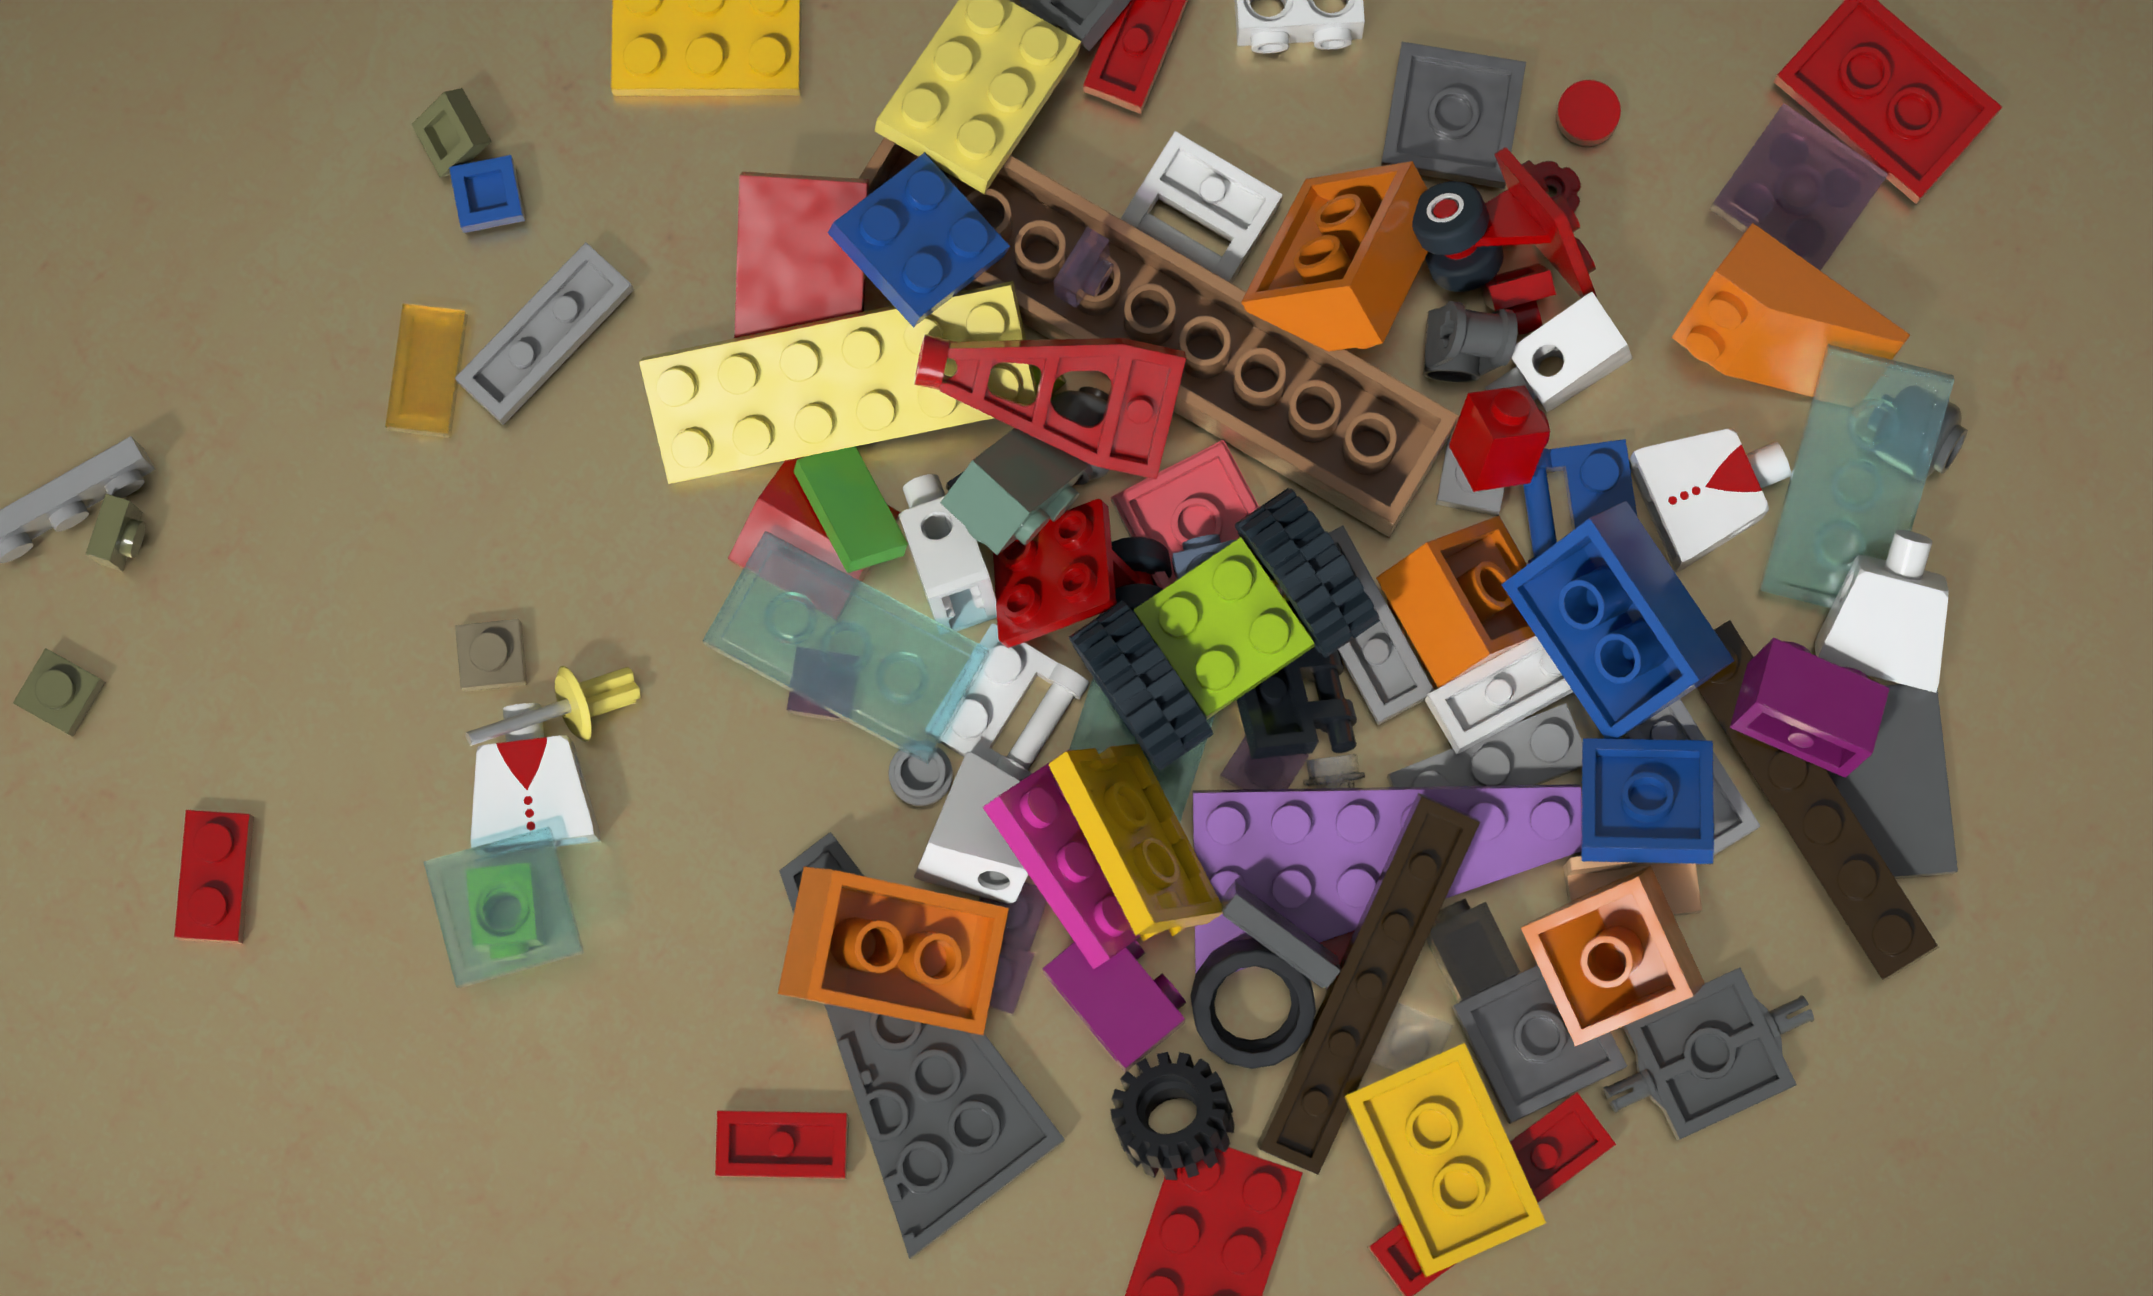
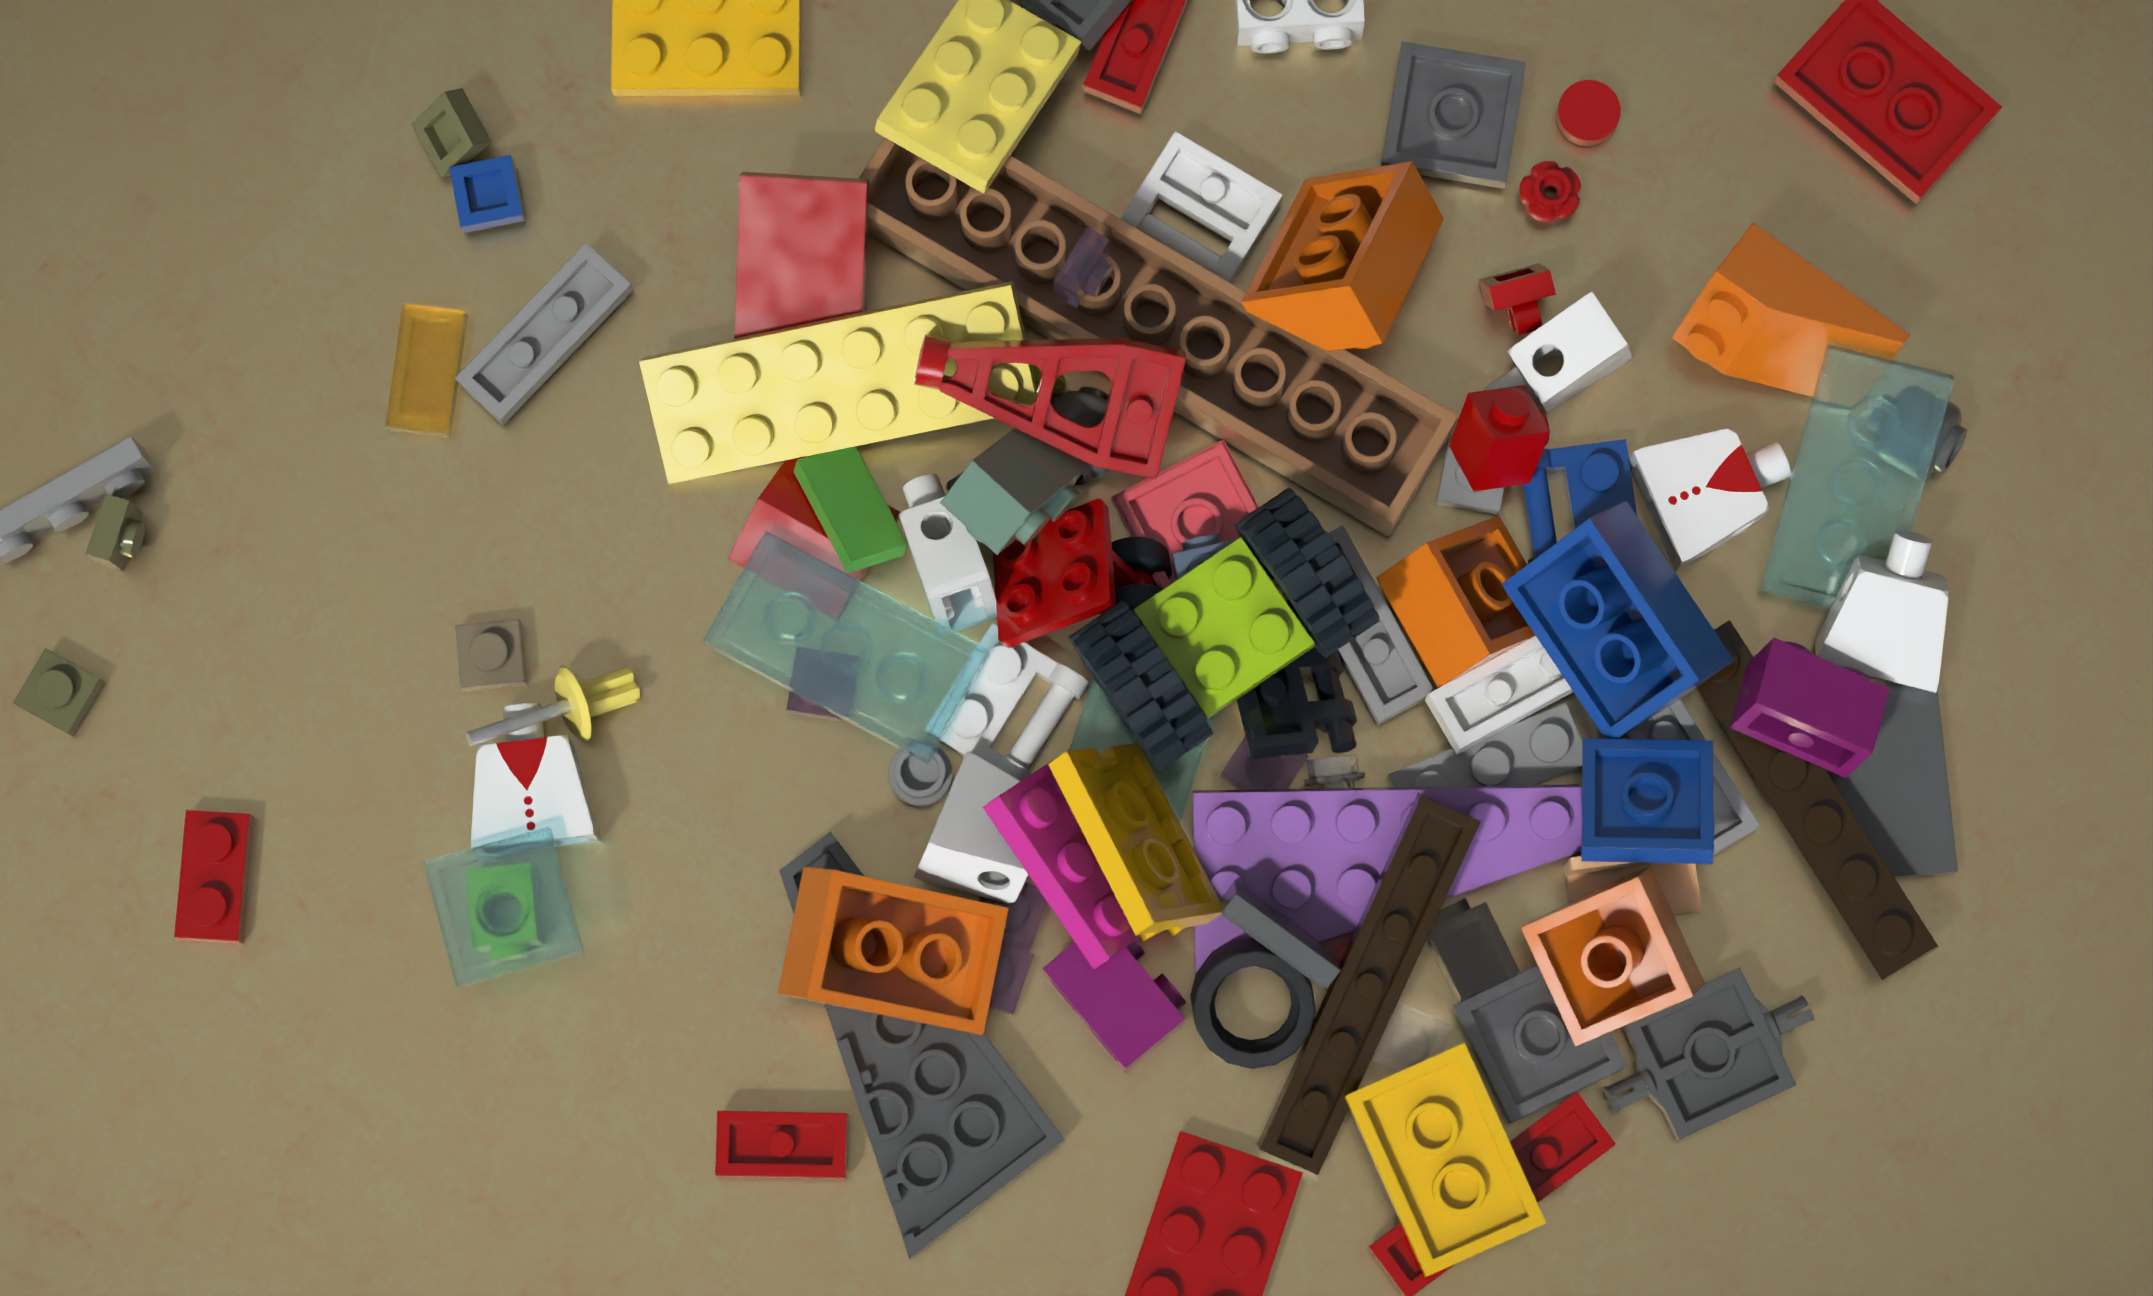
(918, 239): blue plate -> none
(1166, 1083): black tyre -> none
(1467, 342): dark grey piece -> none
(1468, 235): plate -> none
(1799, 187): clear purple plate -> none

